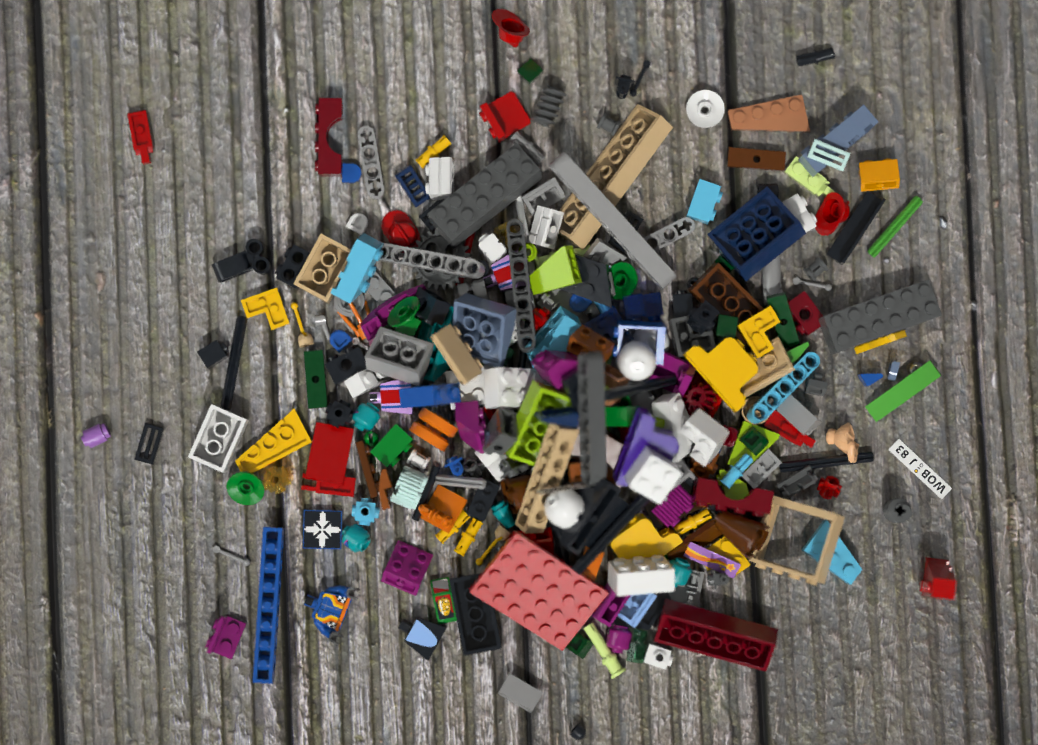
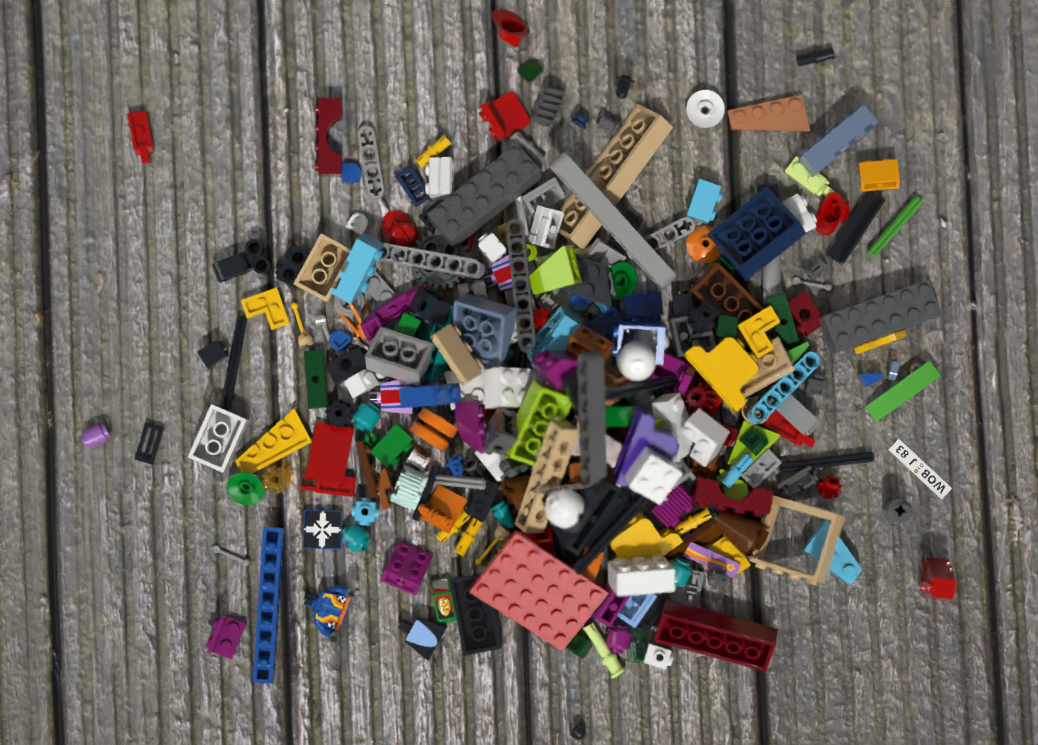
(404, 311): green dish -> none
(520, 693): light grey hinge -> none
(560, 416): dark blue slope -> none
(580, 120): none -> dark blue bush
(646, 64): black hinge -> none
(697, 250): none -> orange dish
(767, 159): reddish brown tile -> none
(832, 148): light aqua tile -> none
(844, 440): light nougat hair -> none

